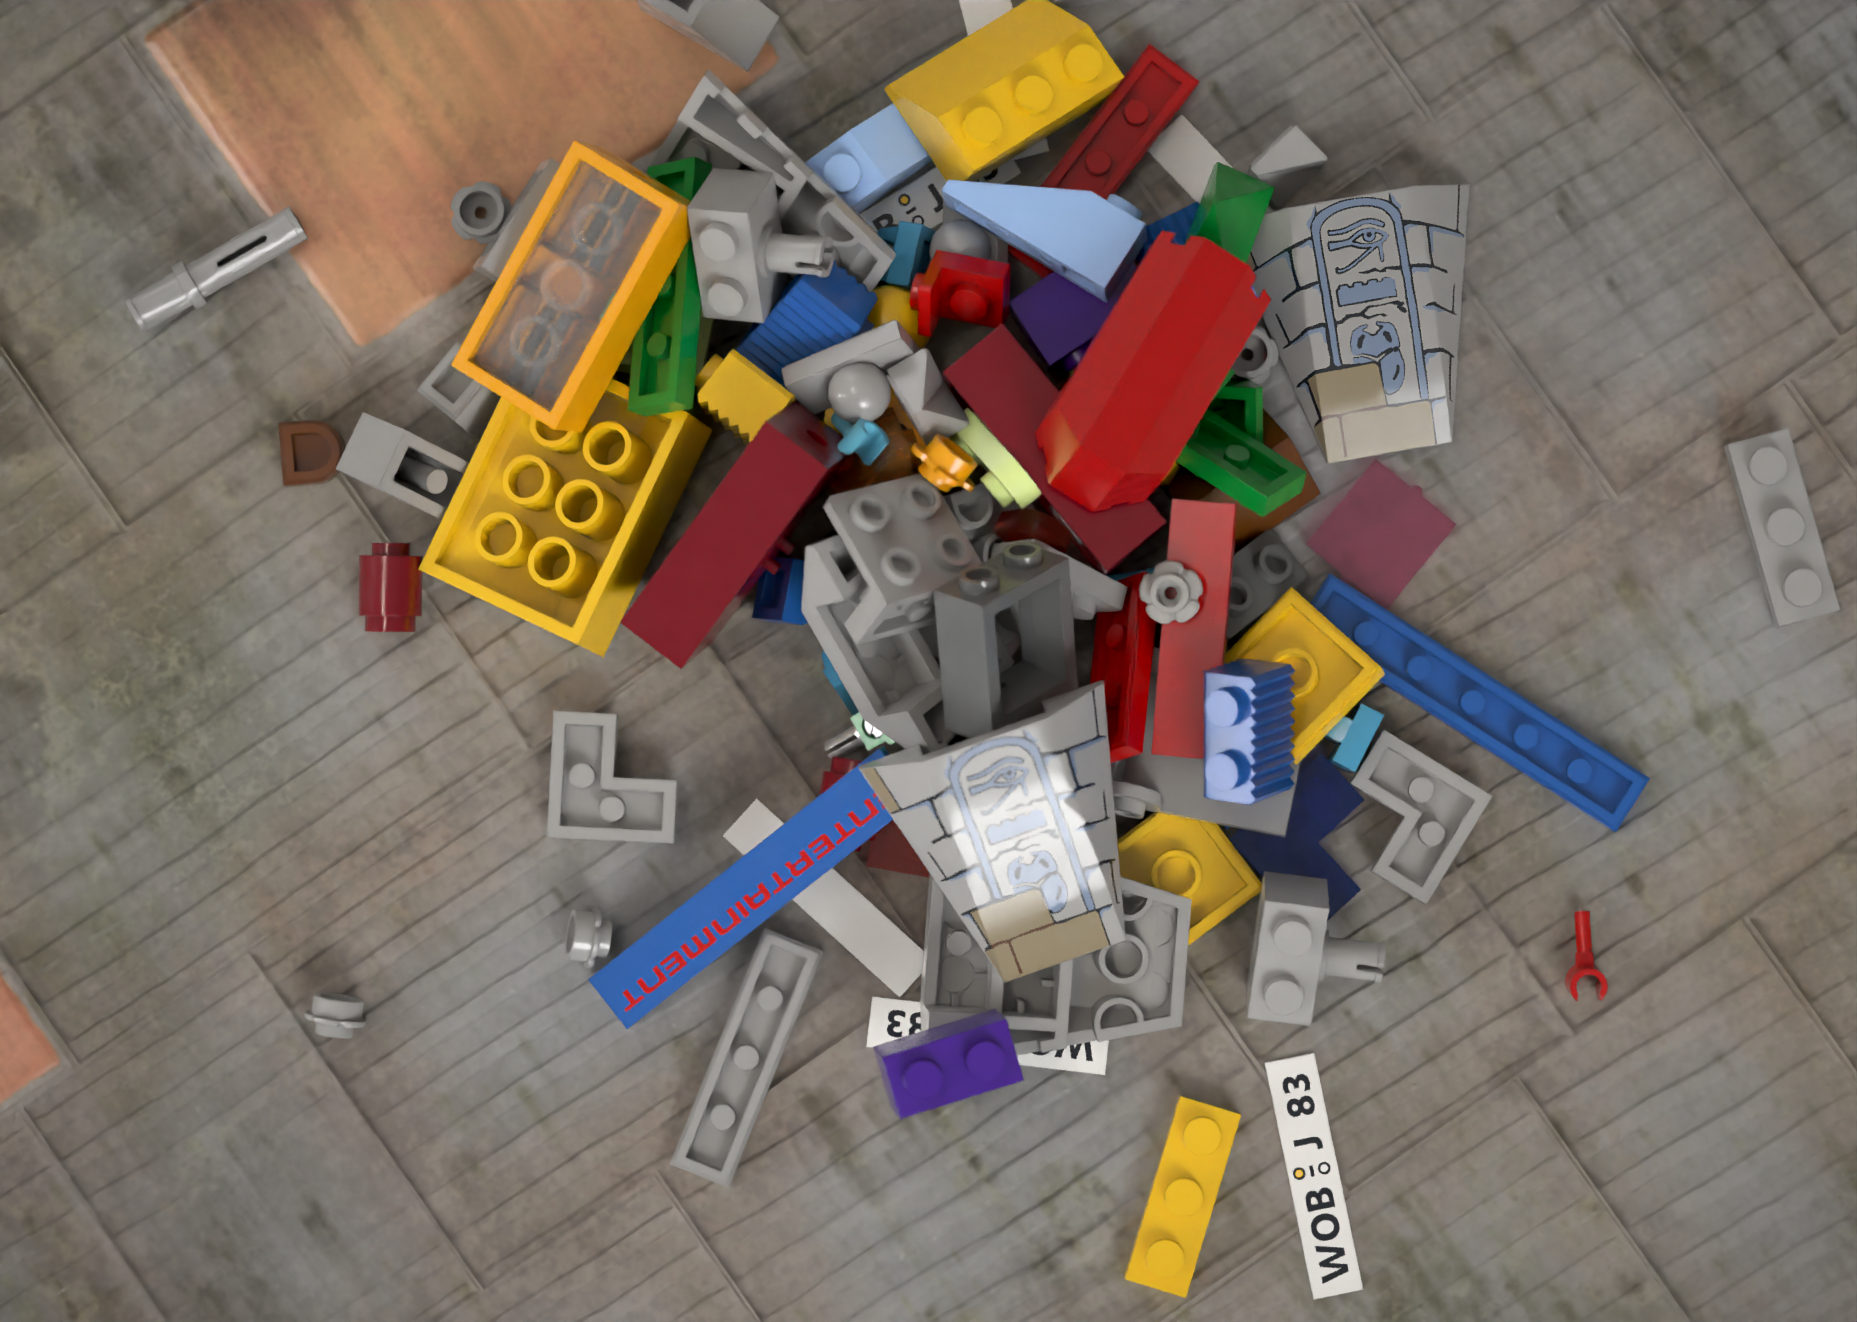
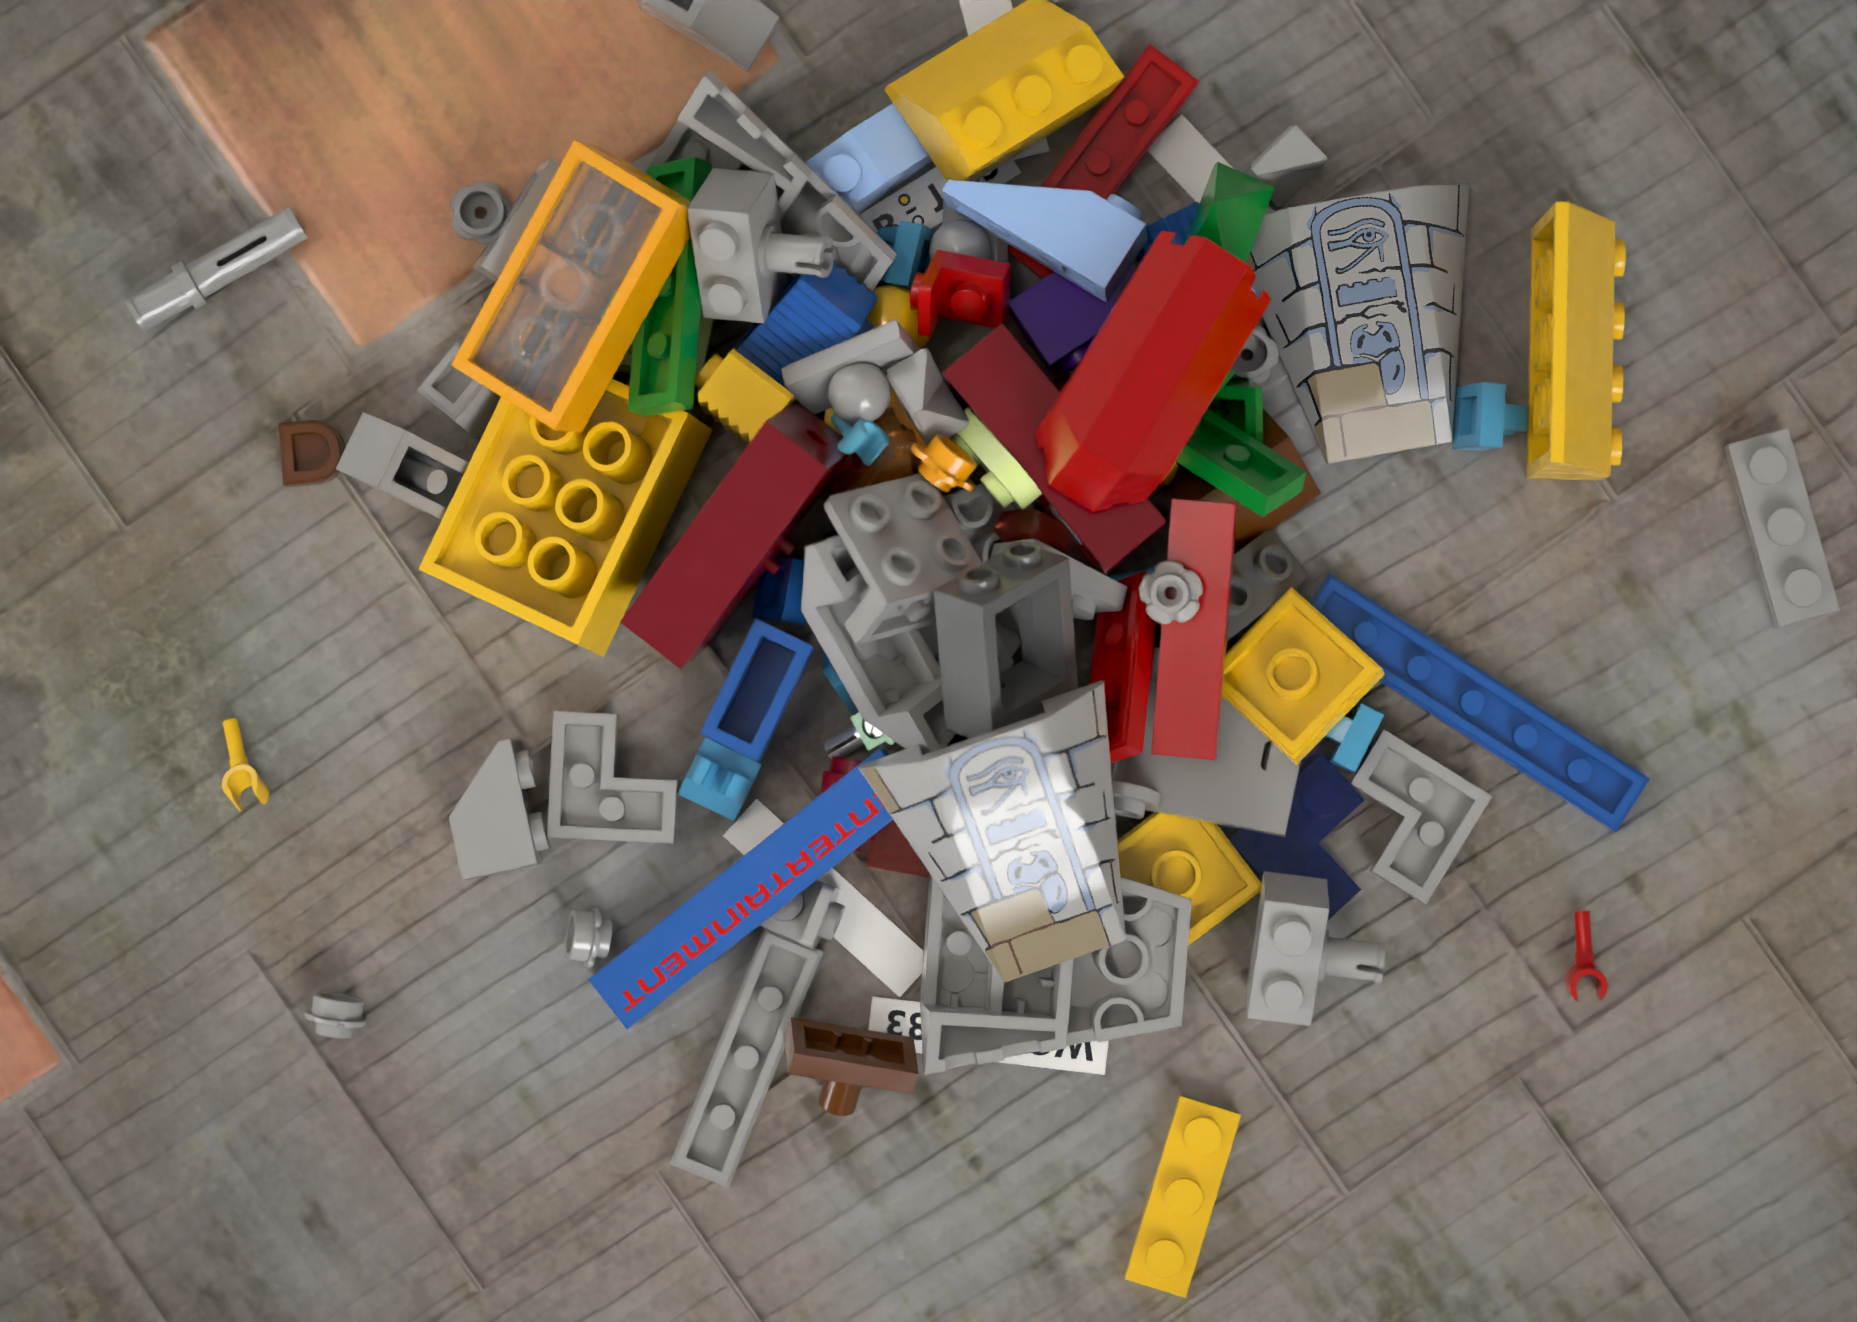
(240, 774): none -> yellow hand
(390, 588): dark red brick -> none
(494, 816): none -> light grey slope
(720, 779): none -> dark azure tile
(757, 690): none -> blue brick
(809, 915): none -> light grey bracket
(849, 1060): none -> reddish brown tile
(948, 1063): dark purple brick -> none
(1248, 730): blue brick -> none
(1313, 1176): white sticker -> none
(1380, 534): clear pink piece -> none
(1485, 417): none -> dark azure tile
(1572, 345): none -> yellow slope

